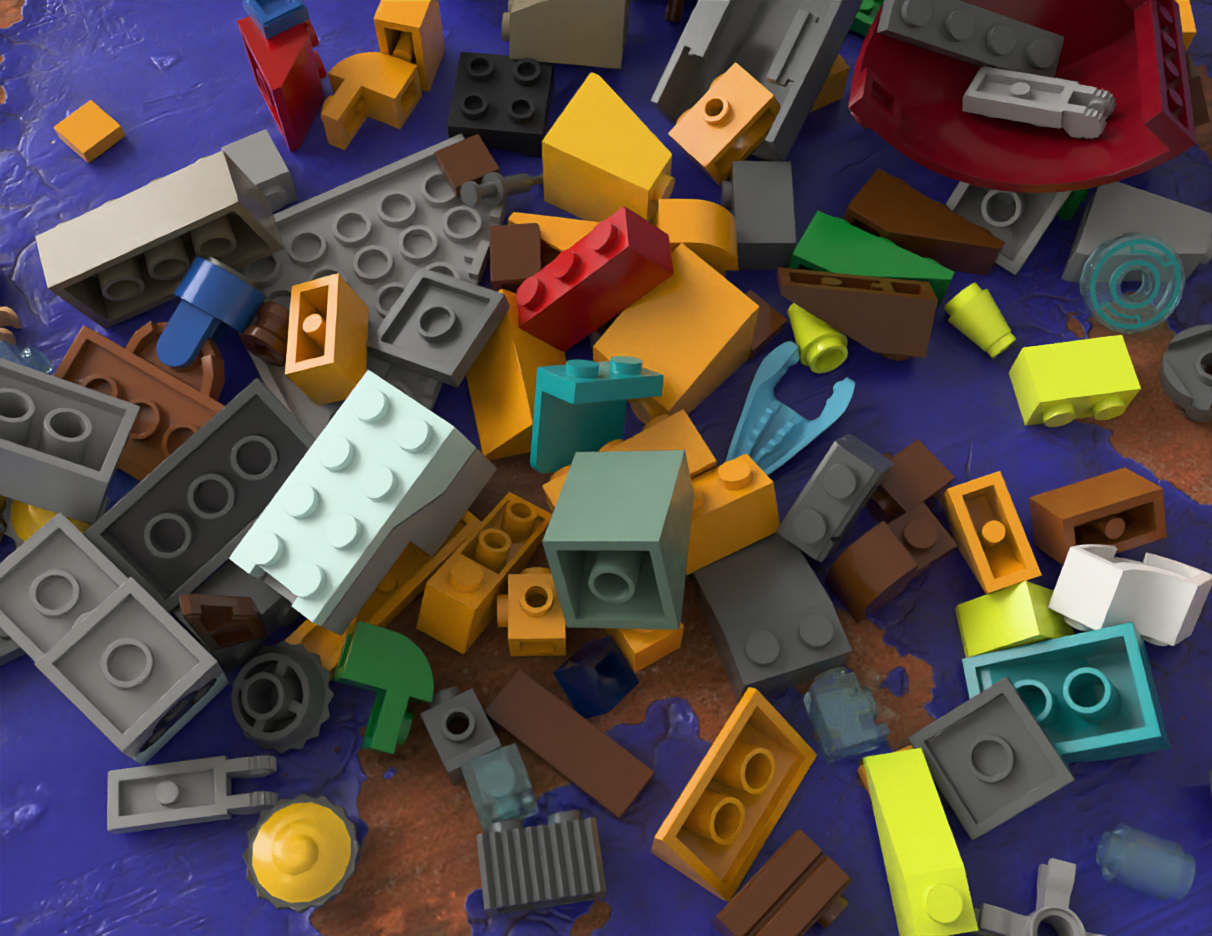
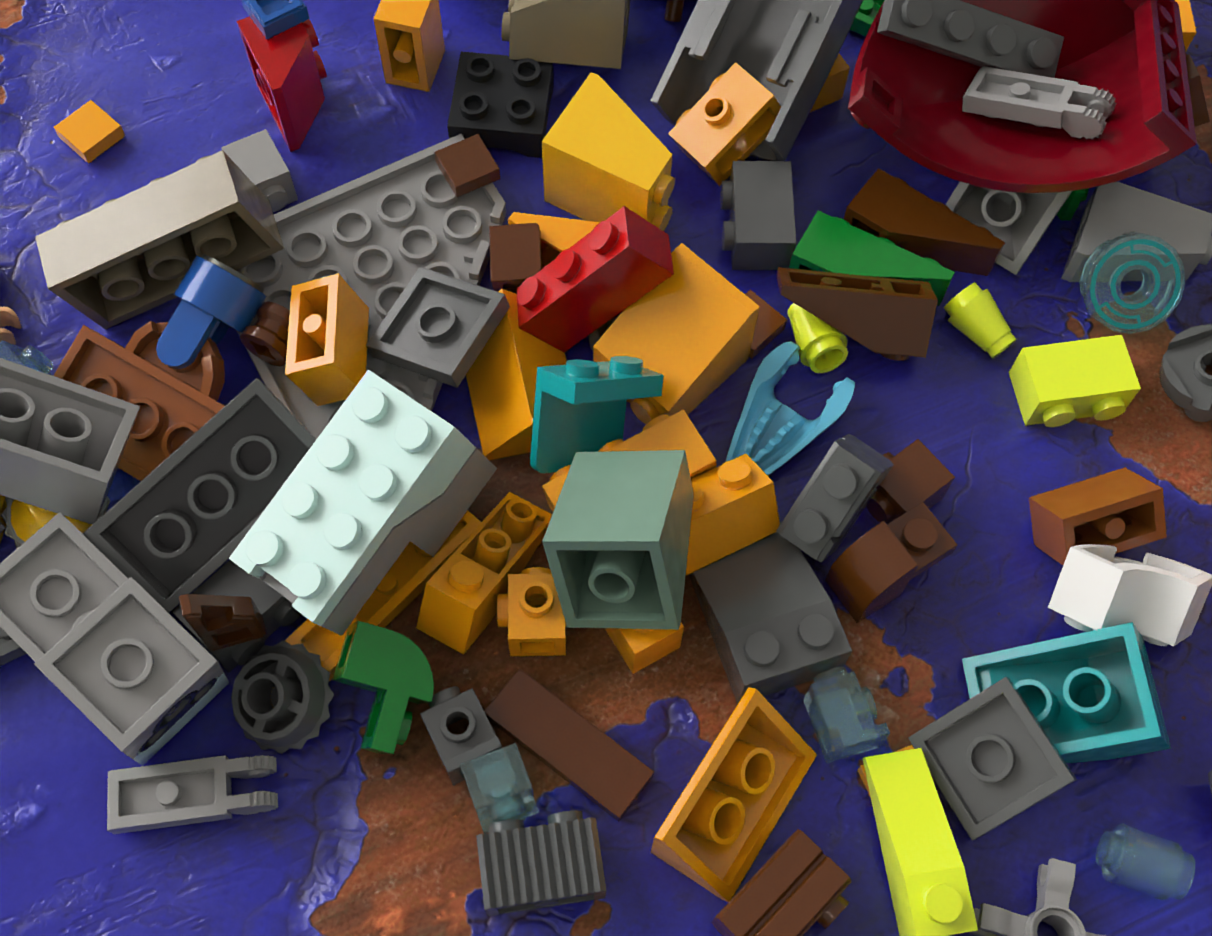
(301, 853): yellow piece -> none
(370, 87): light orange brick -> none
(496, 188): dark grey piece -> none
(596, 677): clear blue slope -> none
(703, 228): light orange brick -> none
(989, 532): light orange slope -> none
(1009, 619): neon yellow slope -> none

